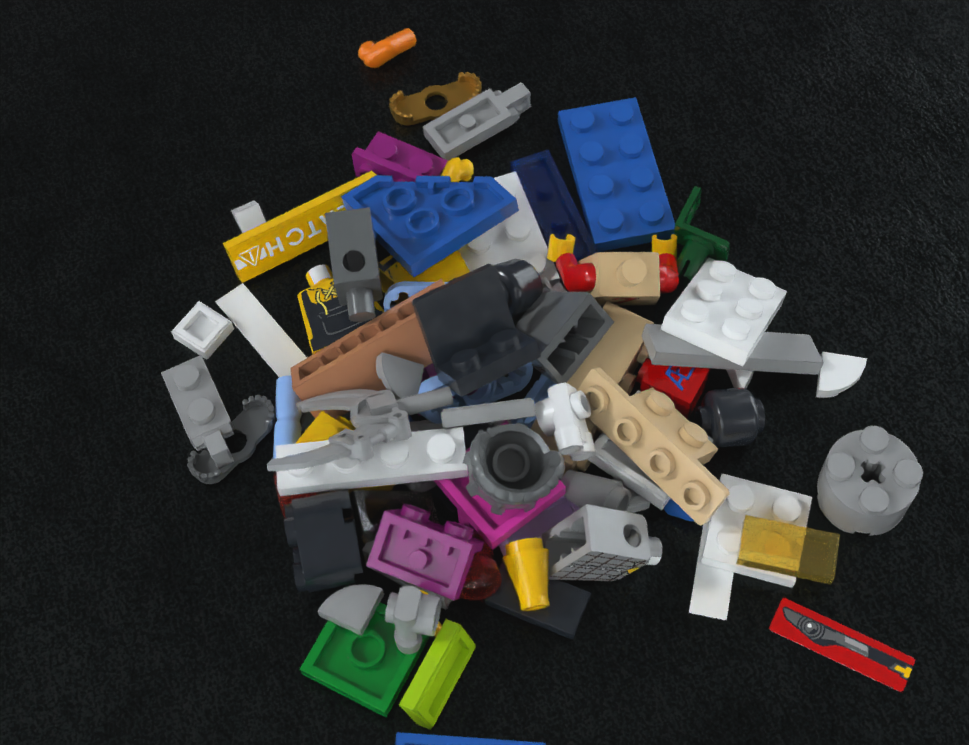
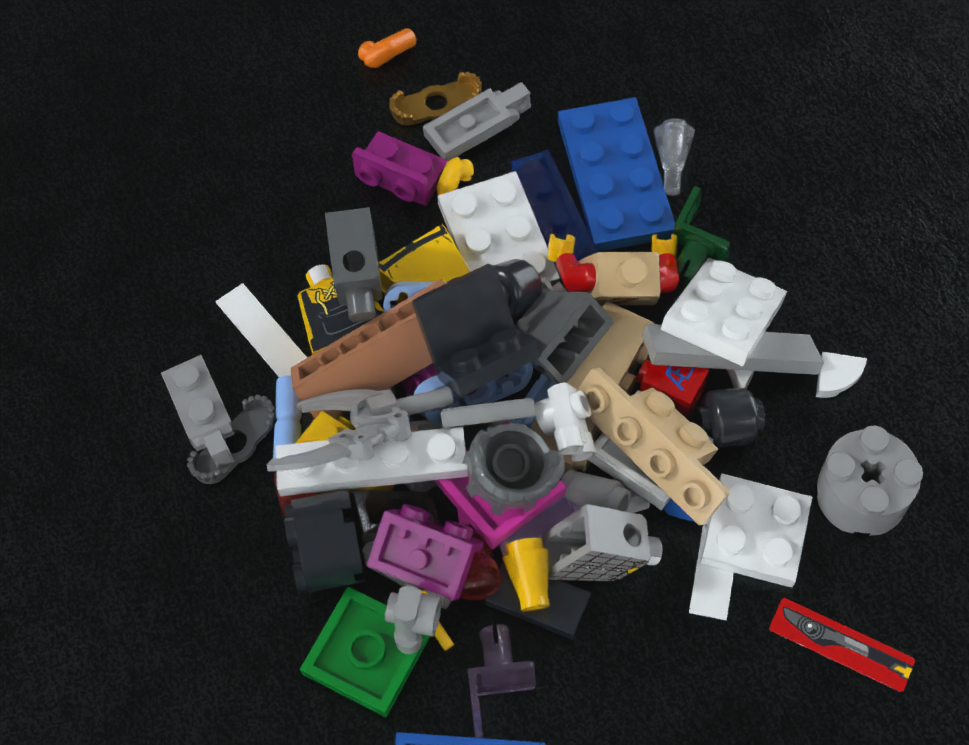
(202, 330): white tile -> none
(248, 216): white piece -> none
(287, 234): yellow tile -> none
(352, 607): light grey tile -> none
(399, 375): light grey tile -> none
(430, 216): blue plate -> none
(438, 674): lime tile -> none
(499, 672): none -> clear purple bracket
(673, 143): none -> clear cone
(788, 549): clear yellow tile -> none

